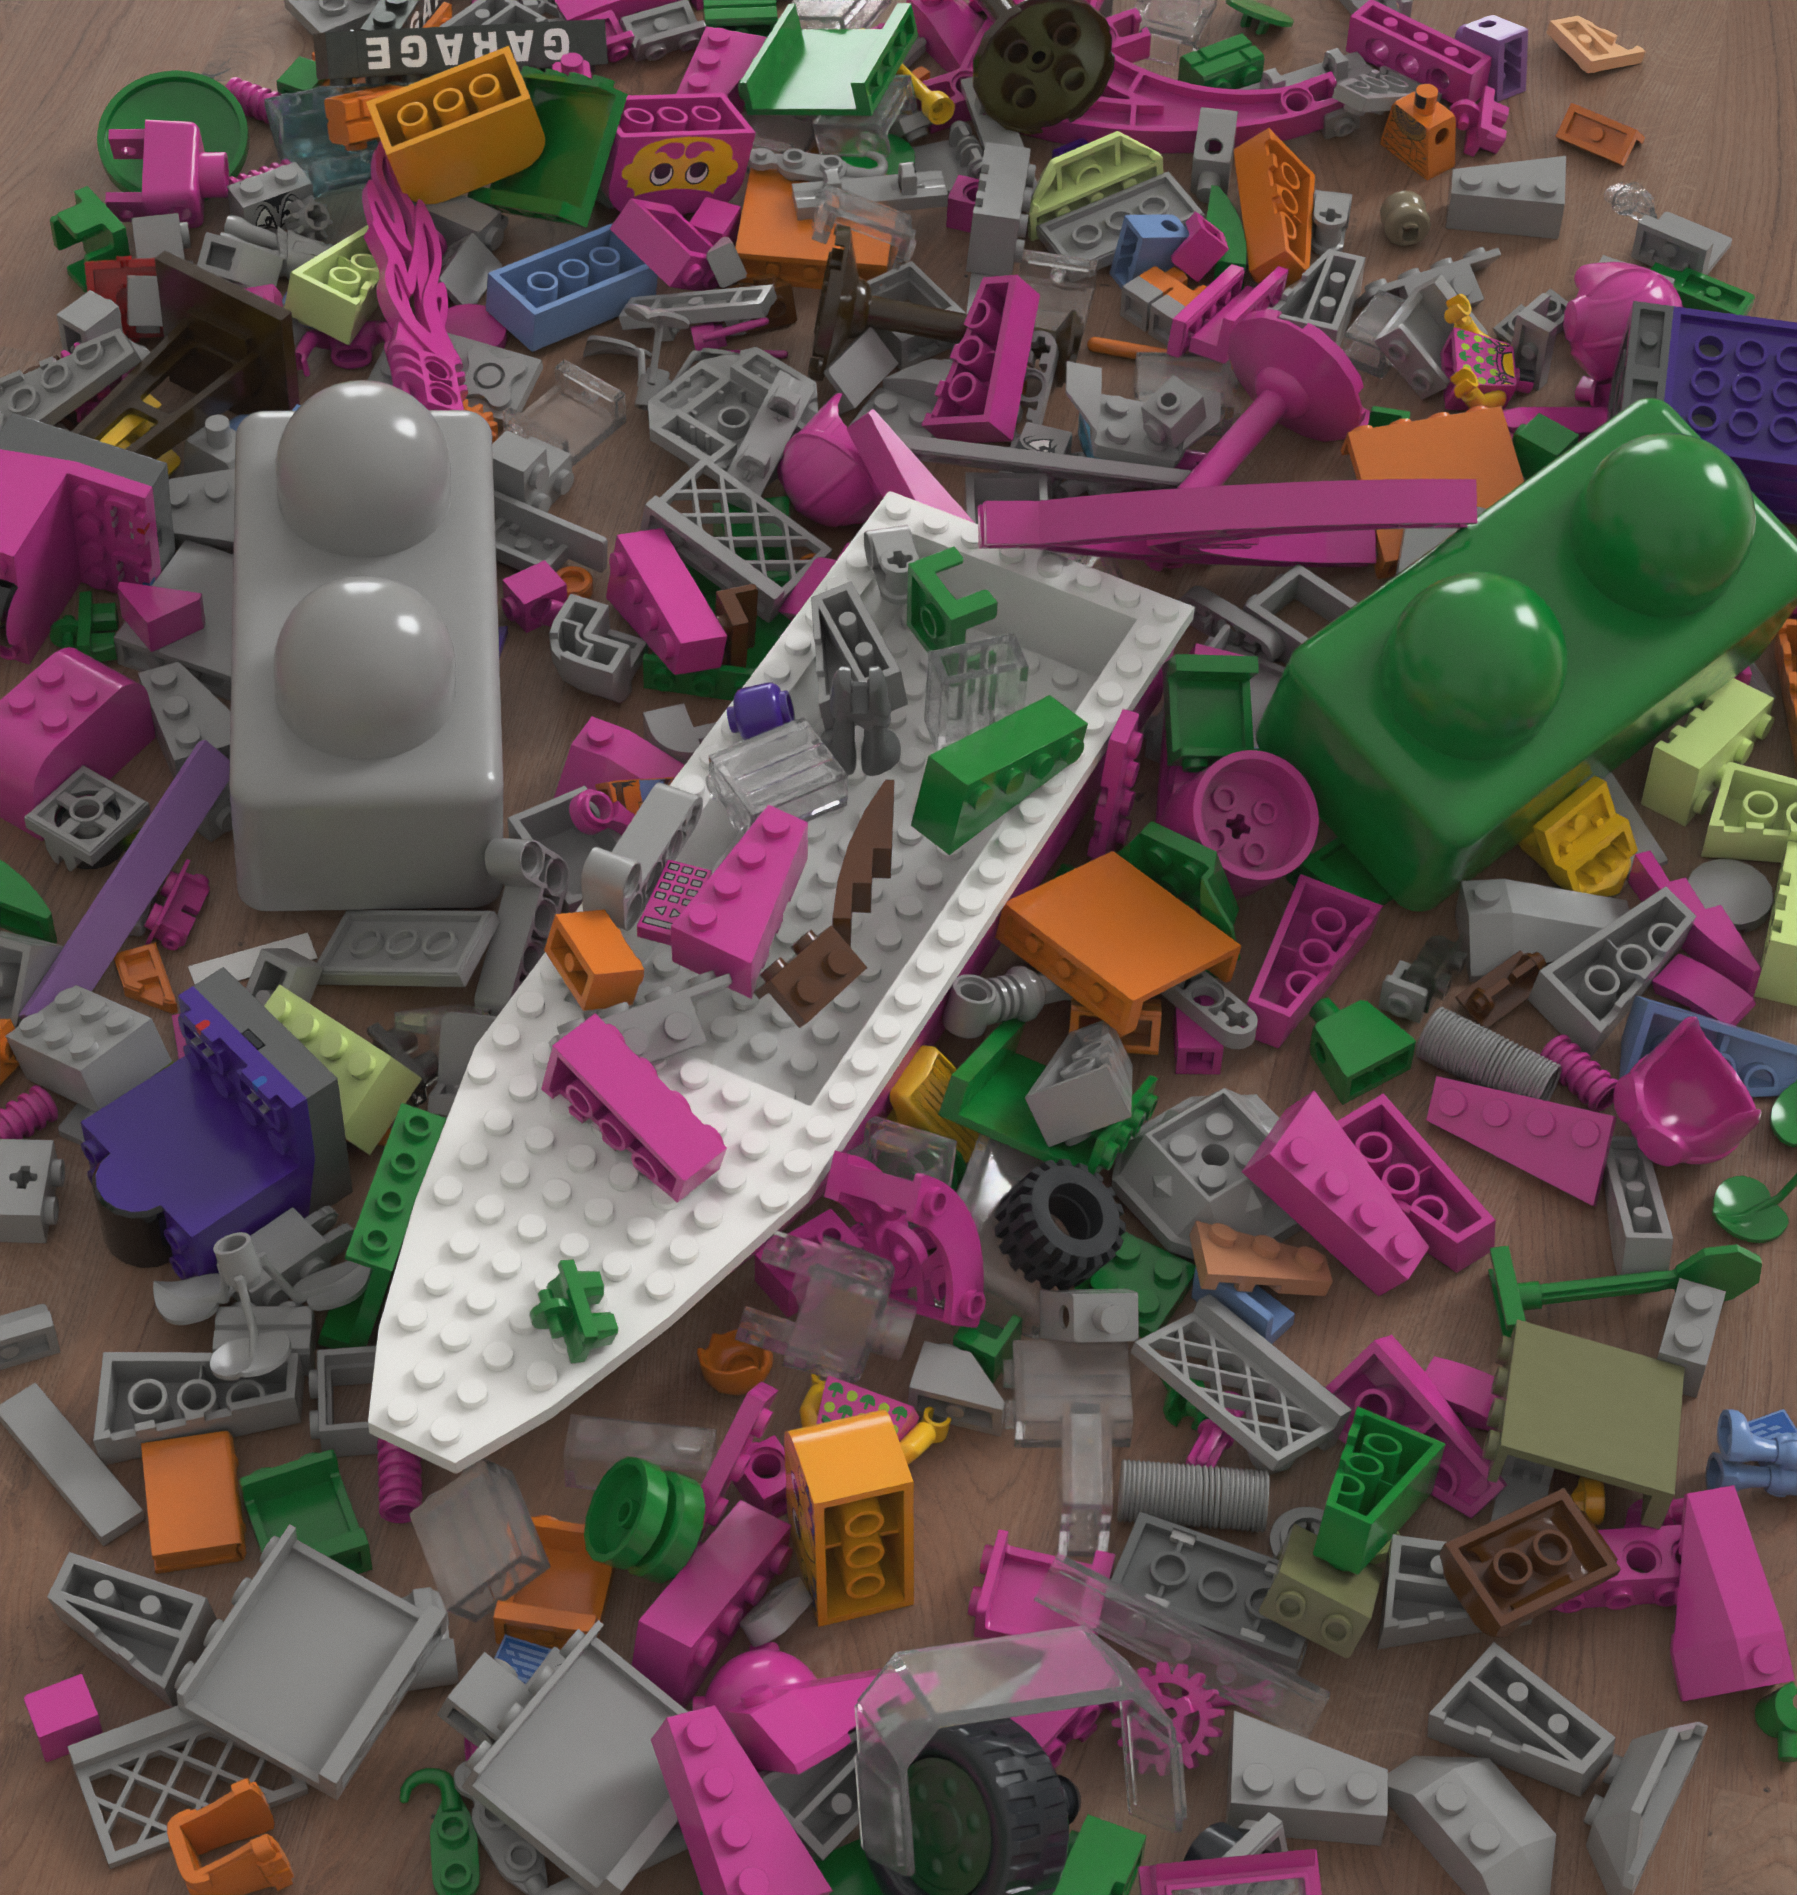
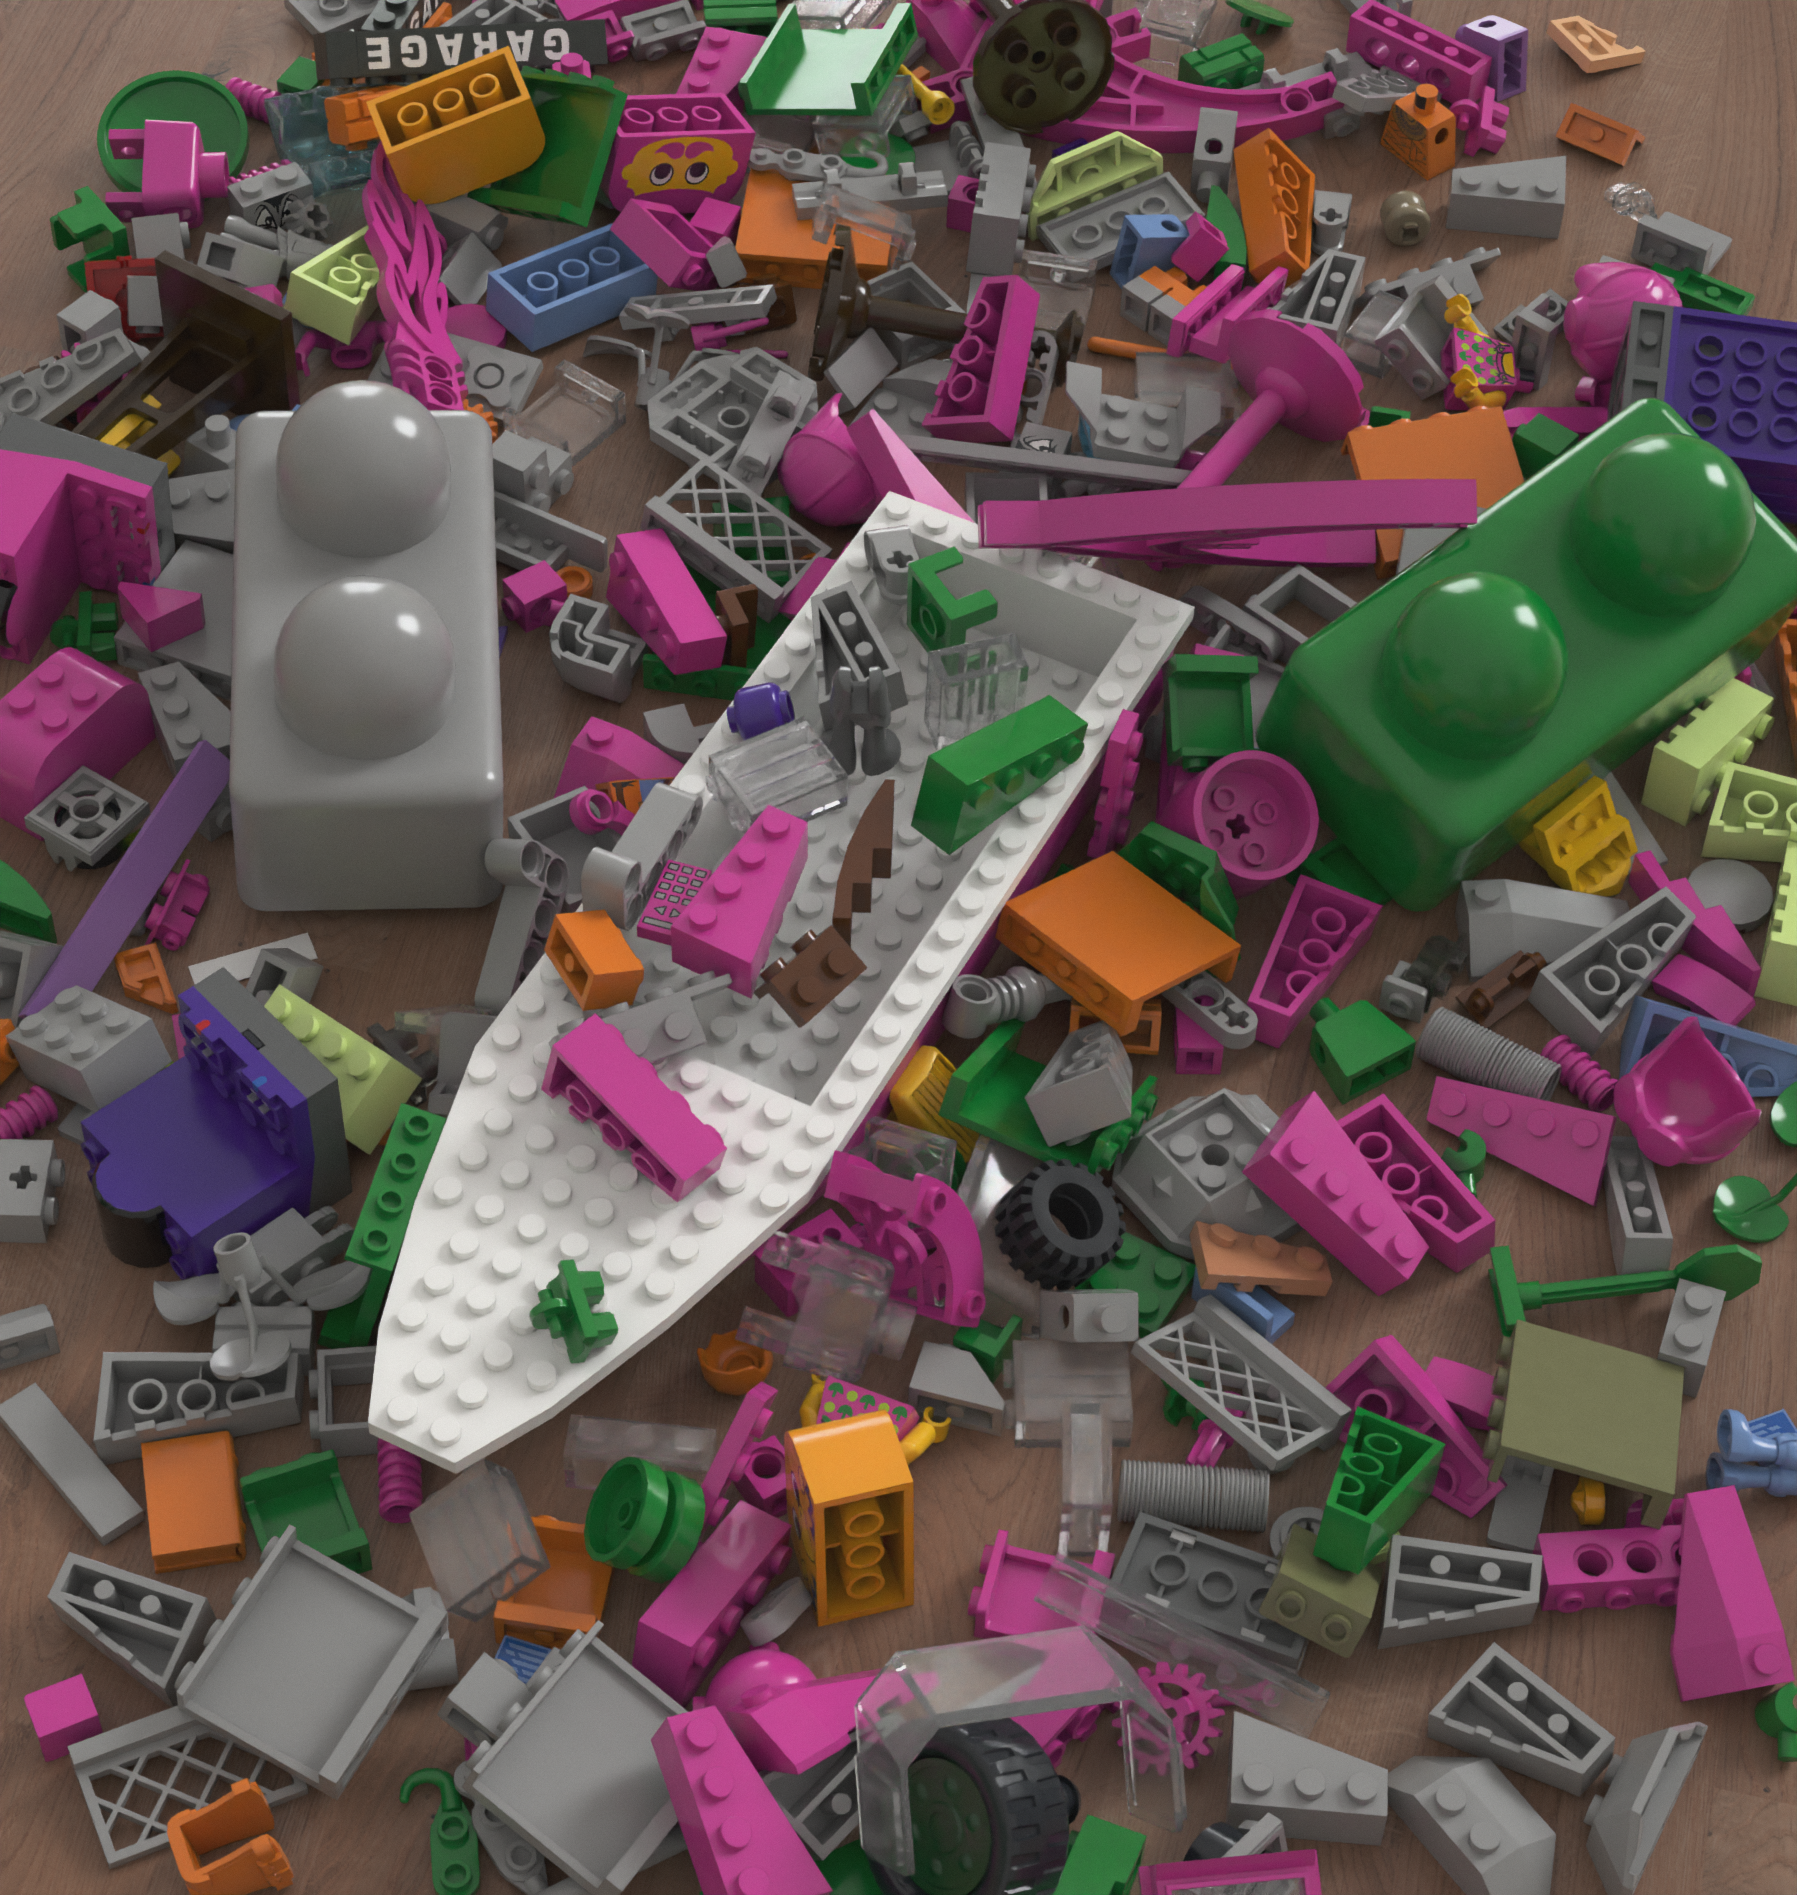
(407, 947): light grey tile -> none
(1173, 412): light grey brick -> none
(1469, 1159): none -> green piece
(1526, 1563): reddish brown slope -> none

